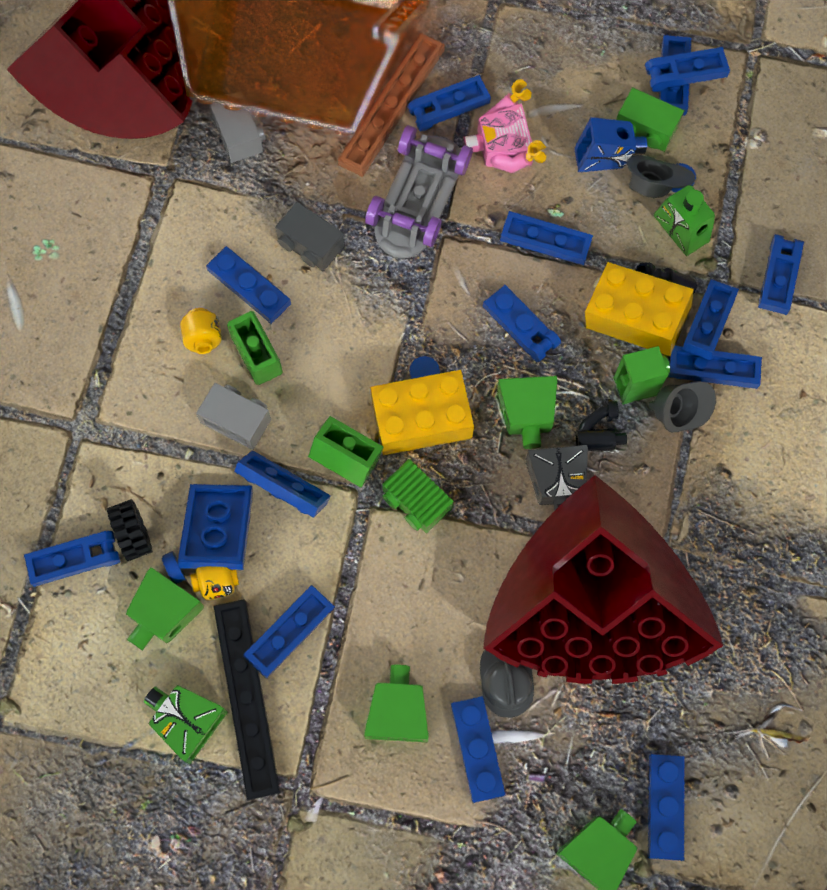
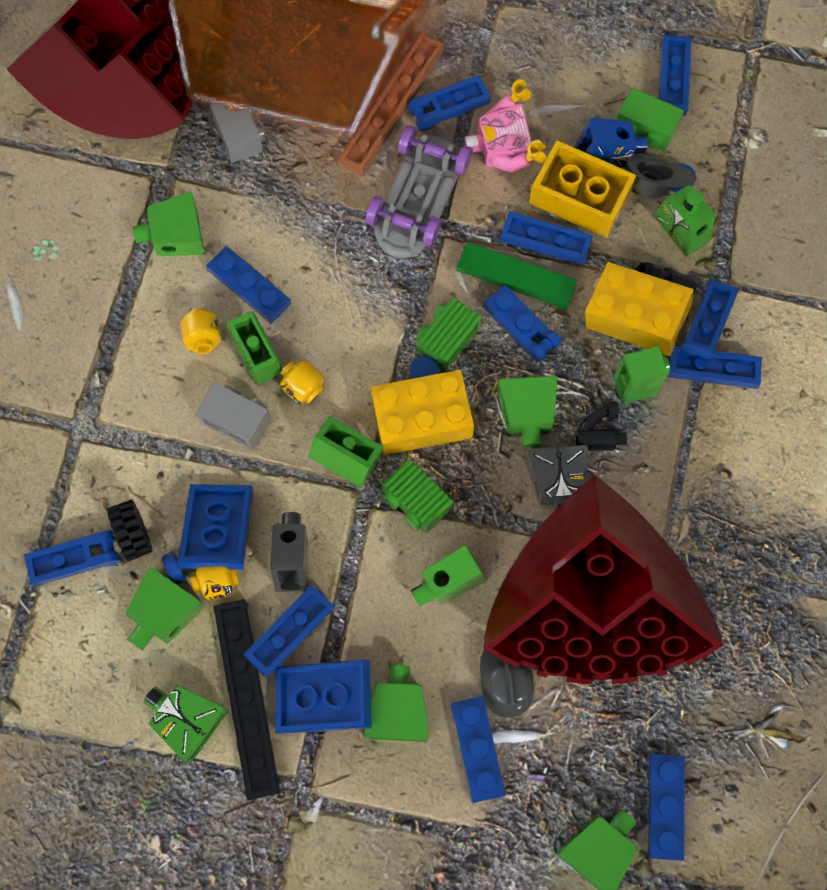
(172, 227): none -> bright green torso
(282, 483): blue plate -> none
(289, 554): none -> dark grey torso
(302, 381): none -> yellow head
(309, 236): dark grey brick -> none
(323, 697): none -> blue tile
(448, 333): none -> bright green brick
(462, 573): none -> bright green torso
(516, 275): none -> green tile
(581, 189): none -> yellow brick
(684, 405): dark grey piece -> none
(687, 68): blue plate -> none
(781, 275): blue plate -> none

